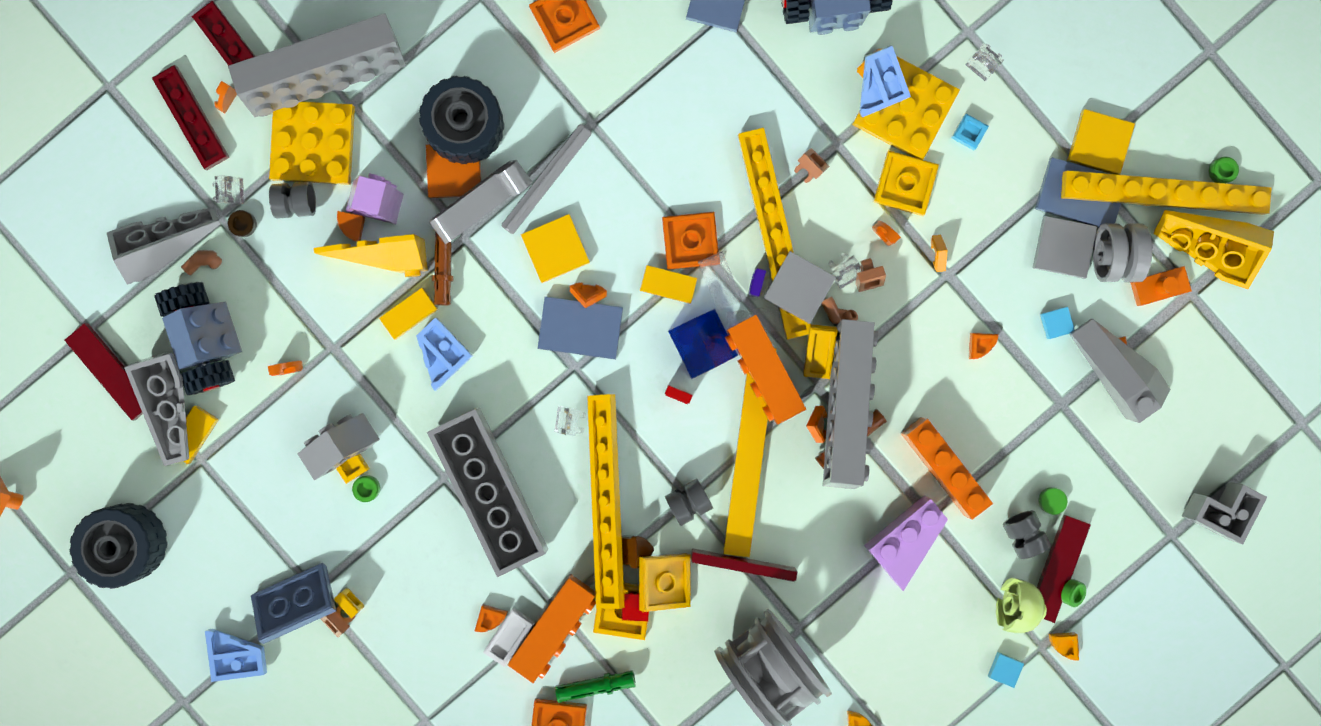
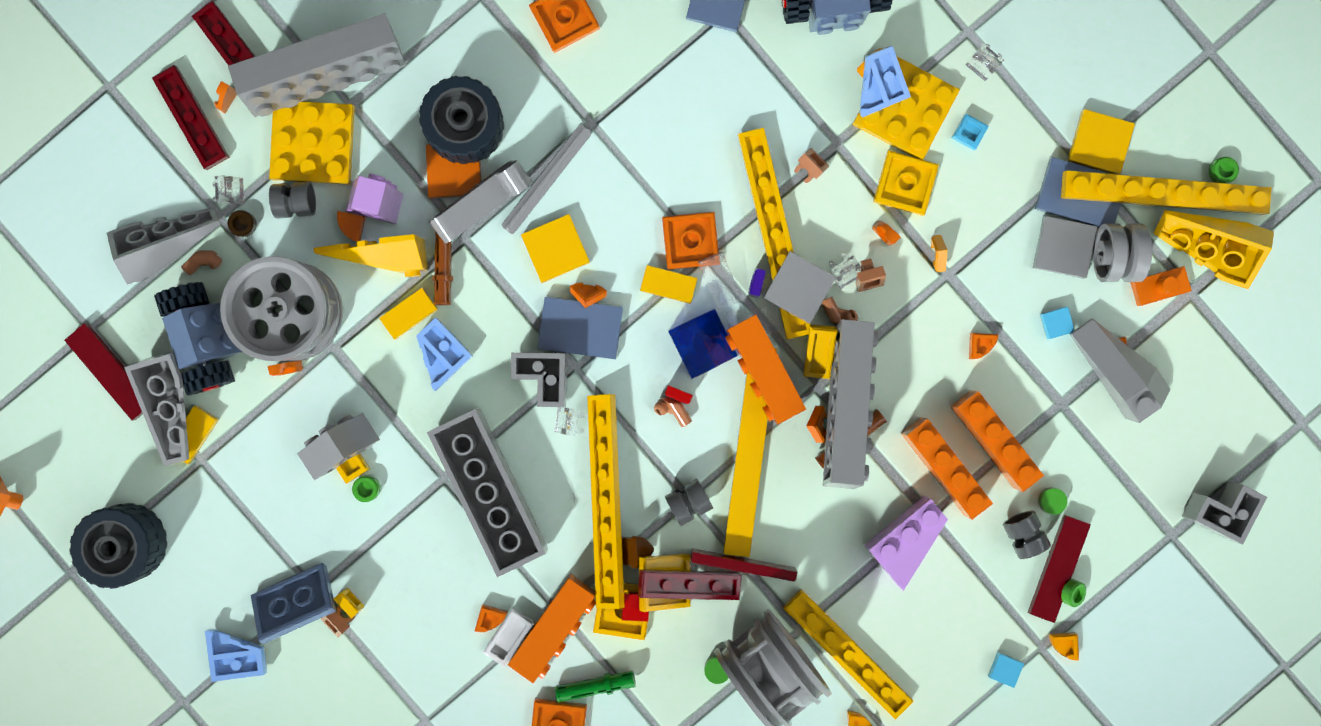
(316, 328): none -> light grey wheel
(549, 370): none -> light grey brick
(674, 407): none -> nougat arm
(689, 585): none -> tile
(714, 671): none -> bright green tile
(848, 654): none -> yellow tile
(997, 441): none -> orange brick
(1021, 606): yellowish green cylinder -> none

